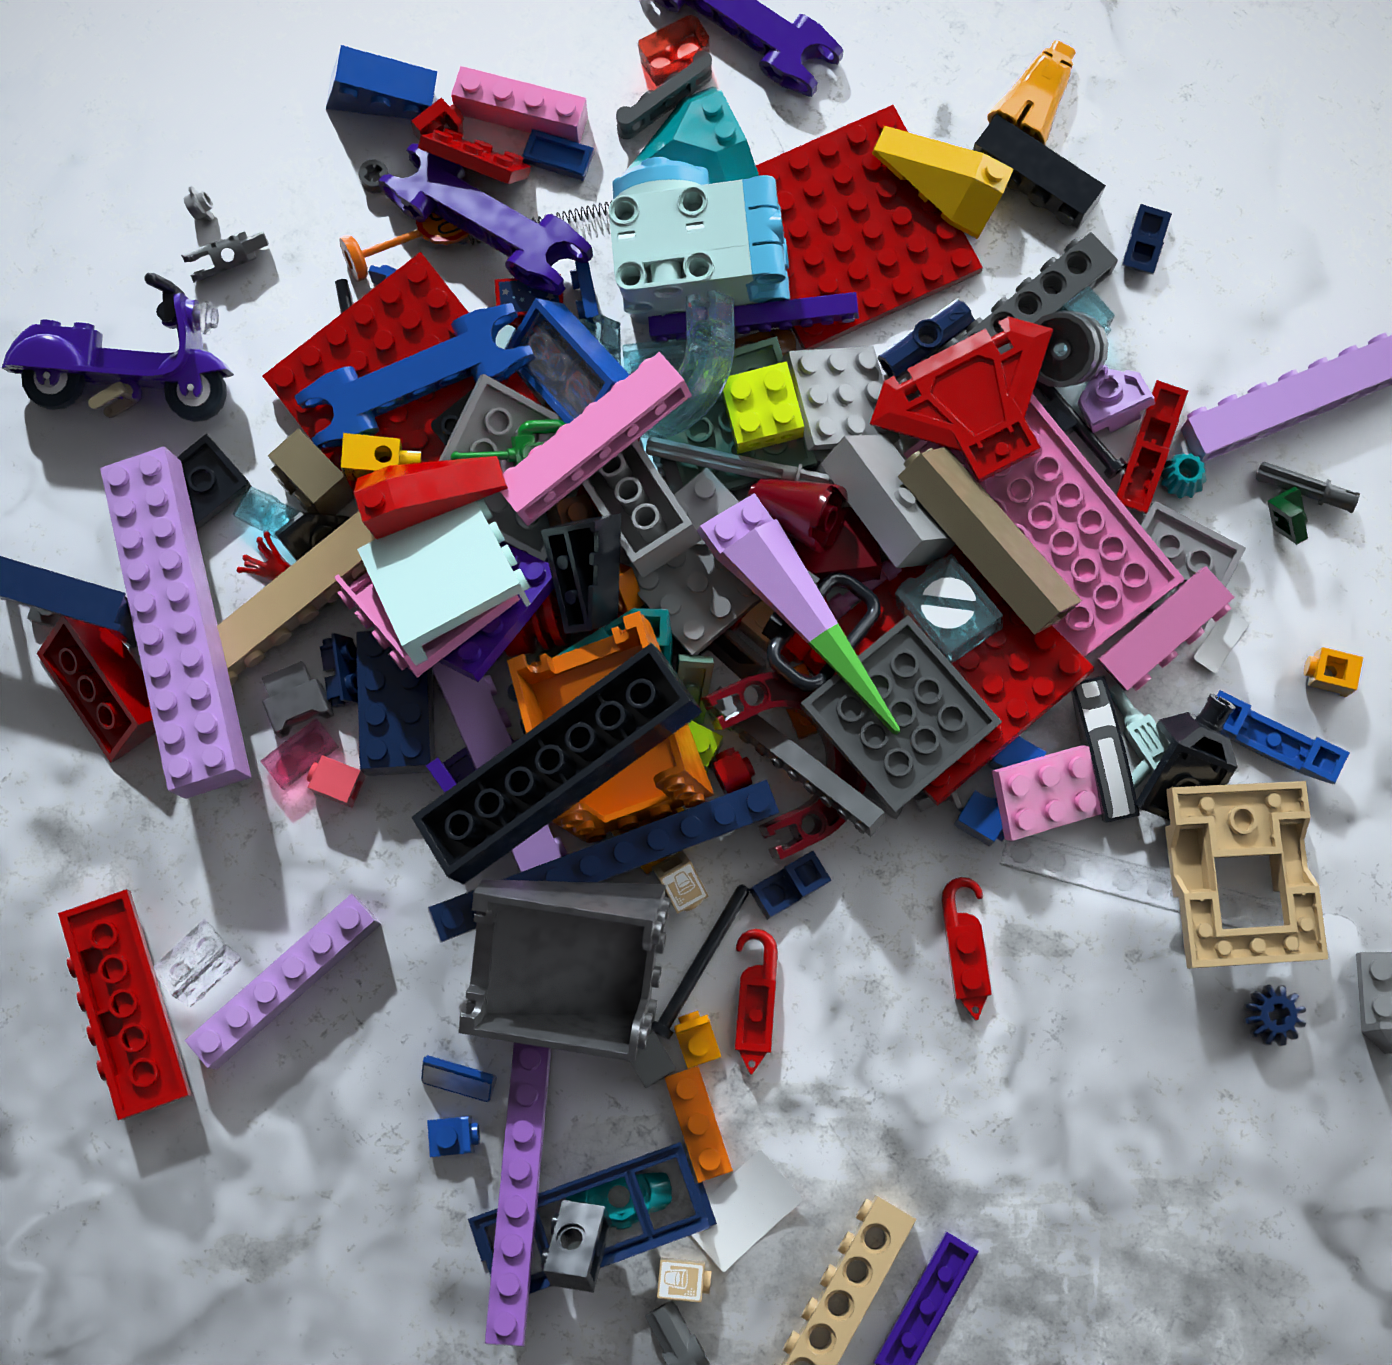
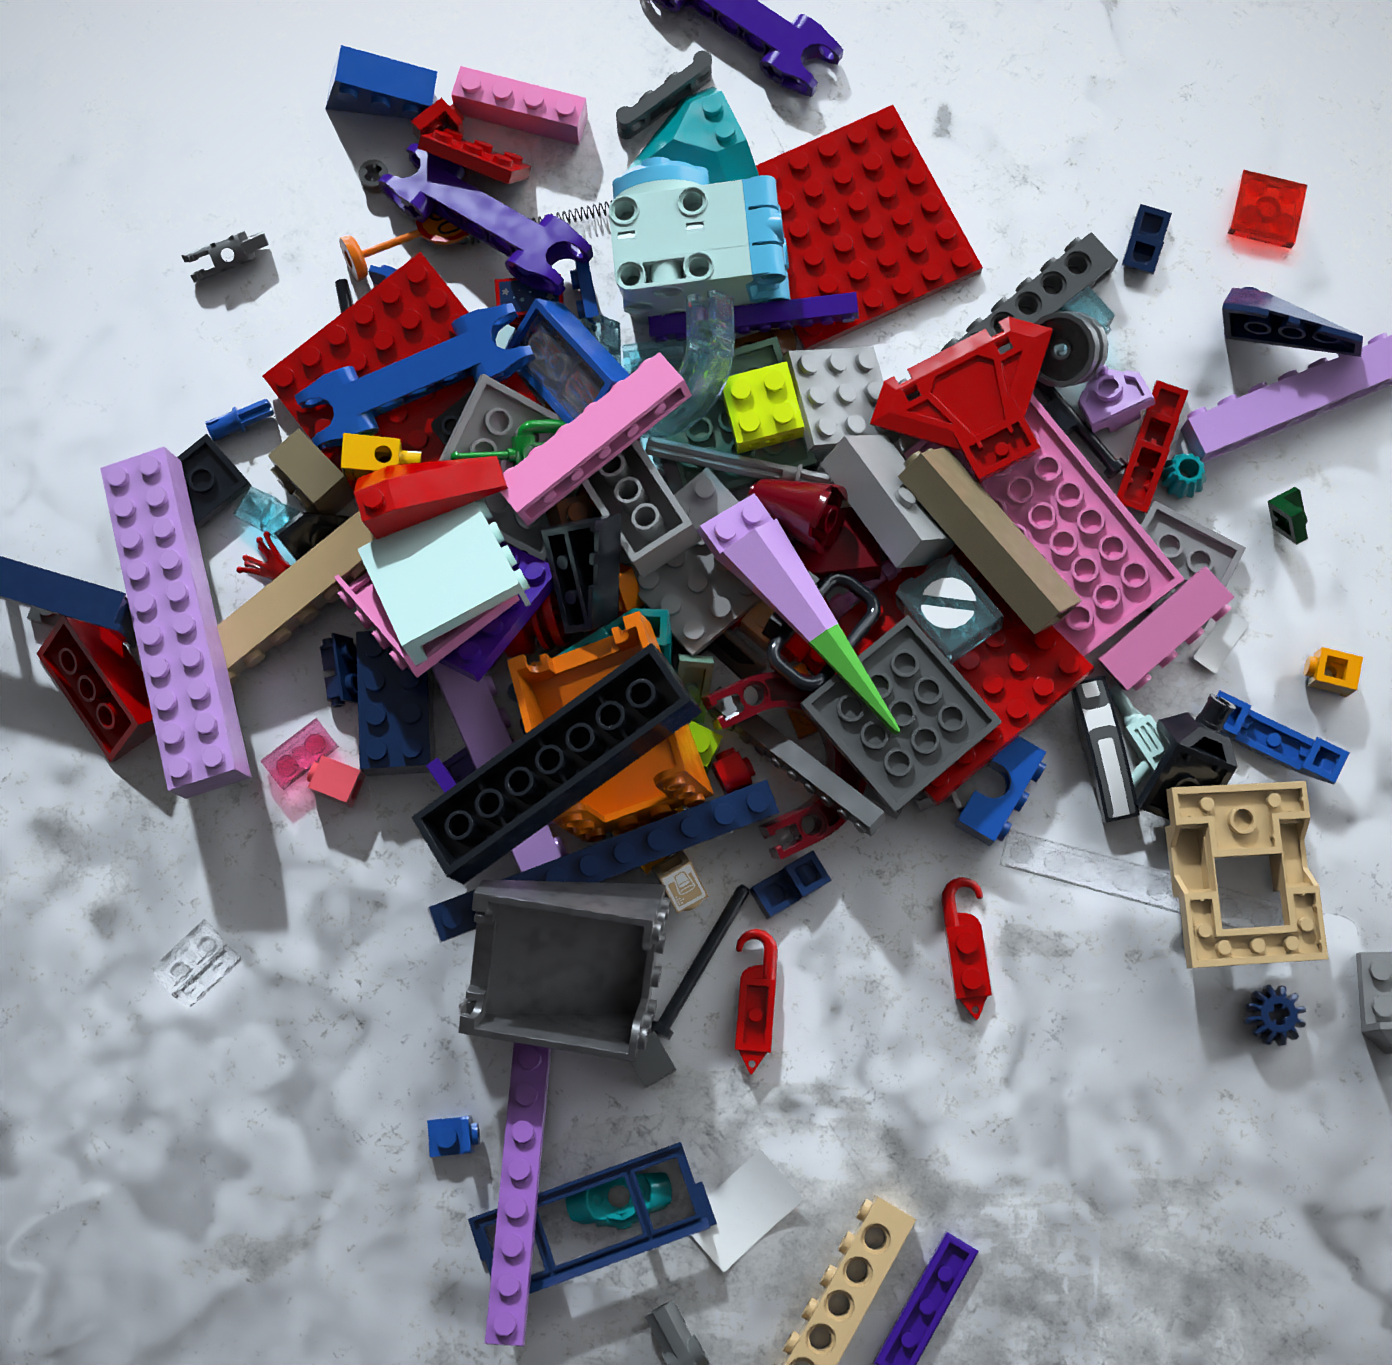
(61, 359): dark purple piece -> none
(123, 1005): red plate -> none
(198, 204): light grey plate -> none
(238, 419): none -> blue axle
(282, 982): lavender brick -> none
(294, 698): flat silver piece -> none
(458, 1078): slope -> none
(557, 155): blue tile -> none
(576, 1267): brick -> none
(672, 35): clear red piece -> none
(683, 1280): tan brick -> none
(696, 1039): light orange bracket -> none
(698, 1124): orange plate -> none
(941, 328): dark blue piece -> none
(953, 178): yellow wedge -> none
(1038, 92): light orange piece -> none
(1041, 172): black brick -> none
(1046, 792): bright pink plate -> none
(1267, 209): none -> clear red plate
(1270, 320): none -> dark blue wedge
(1310, 487): dark grey axle -> none

